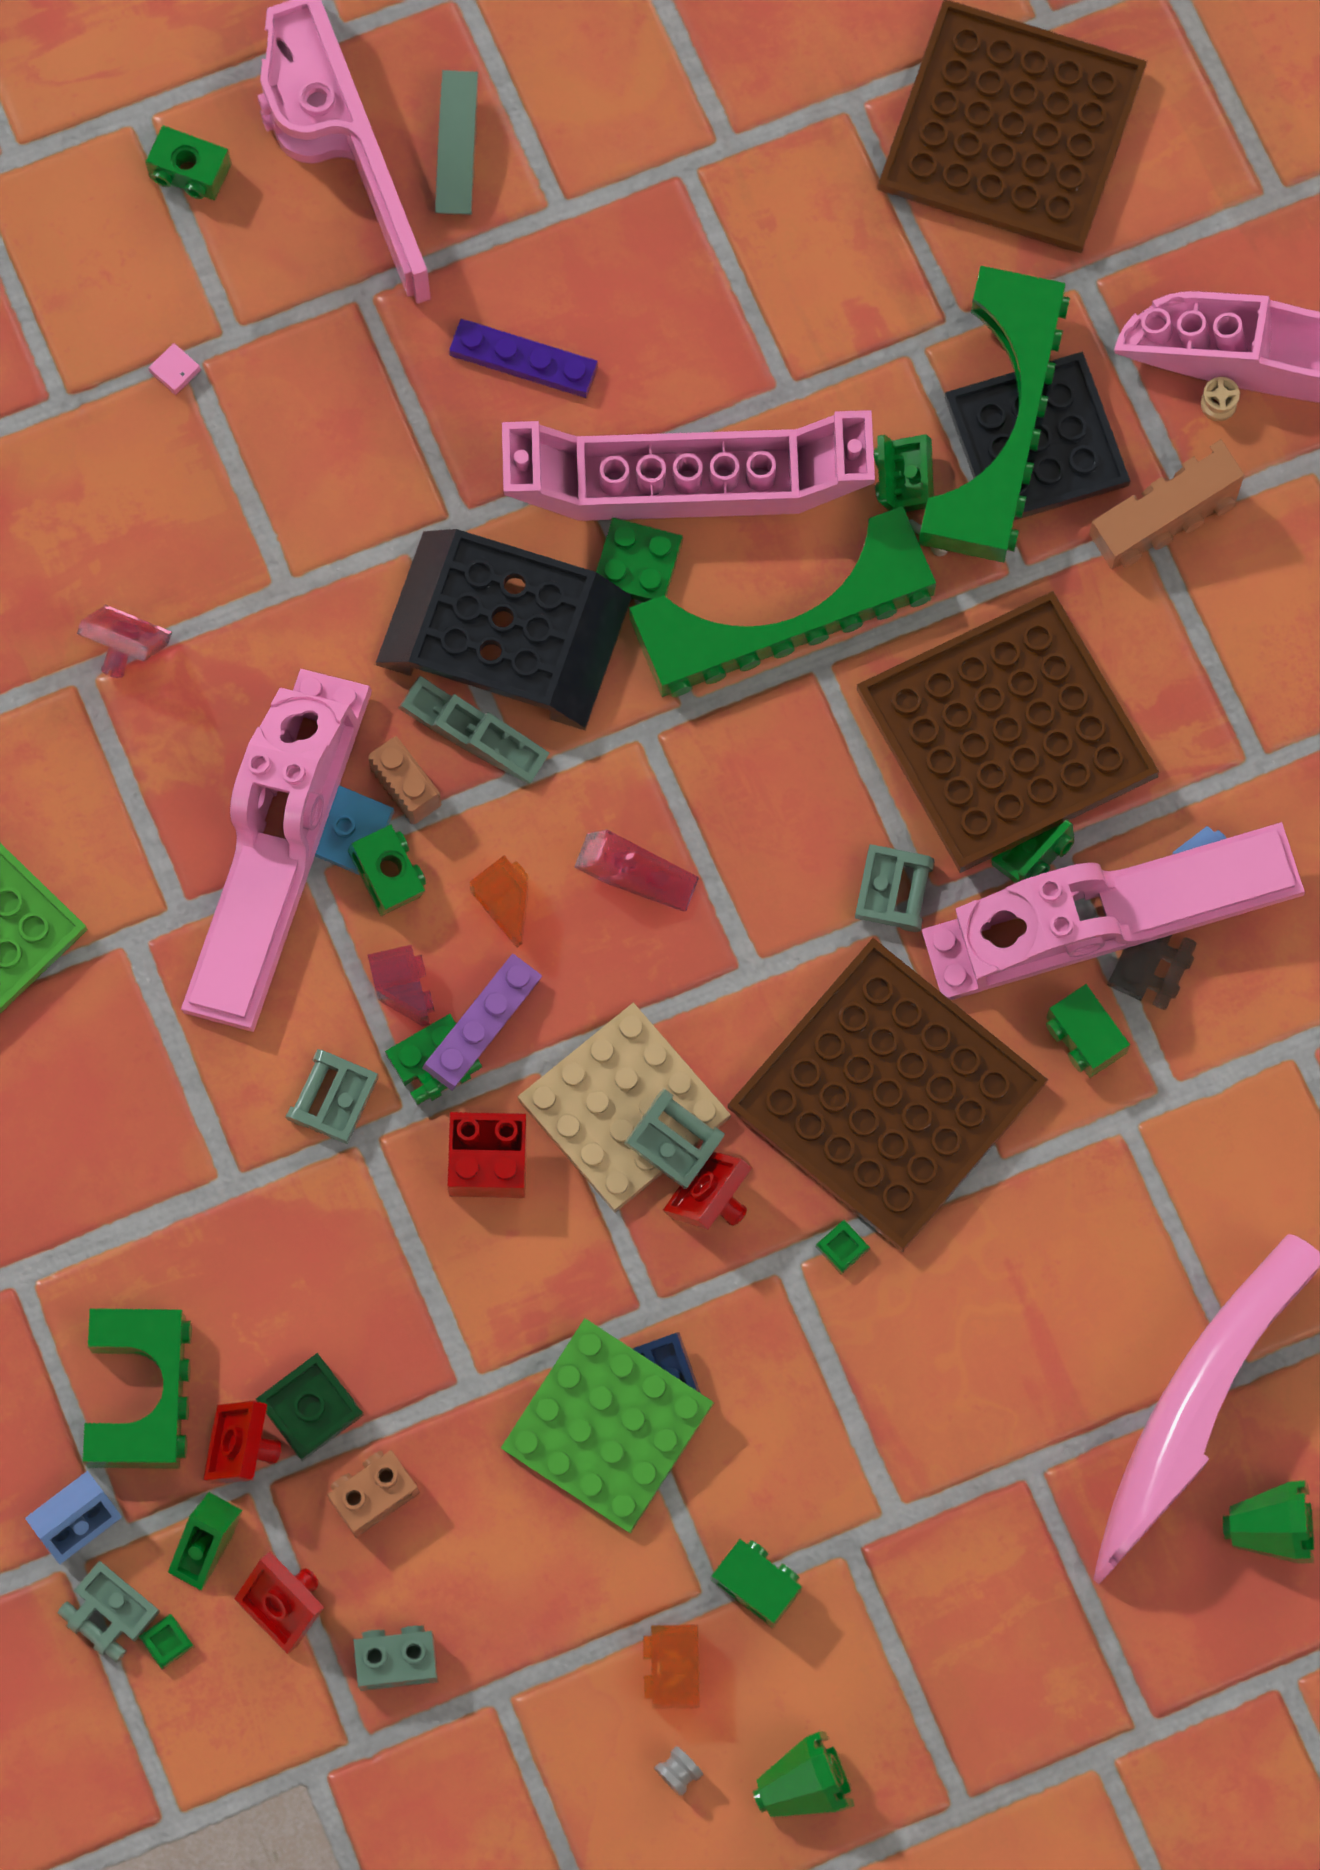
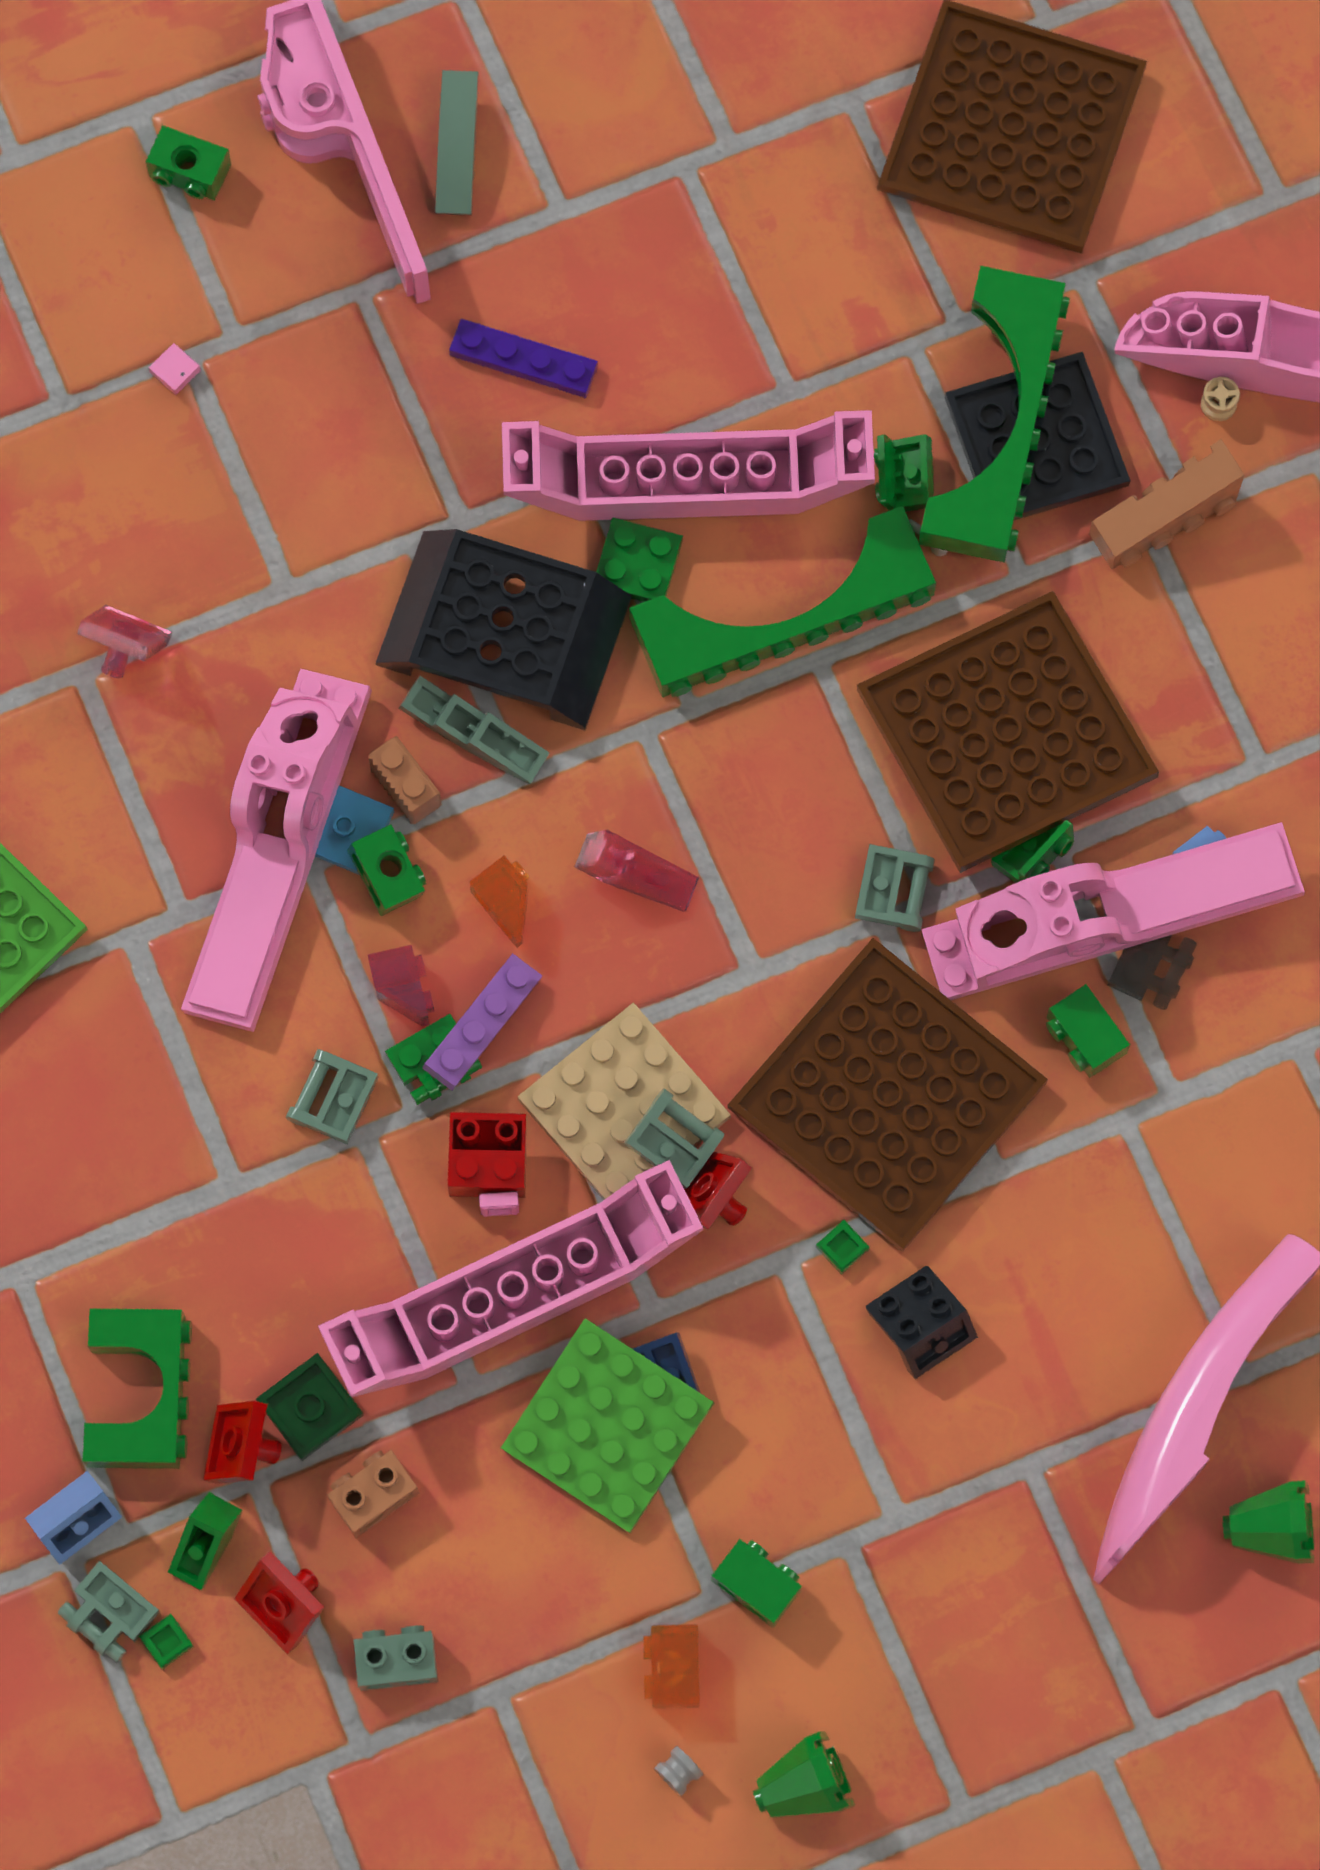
(499, 1204): none -> bright pink tile
(514, 1286): none -> bright pink slope
(923, 1321): none -> black bracket

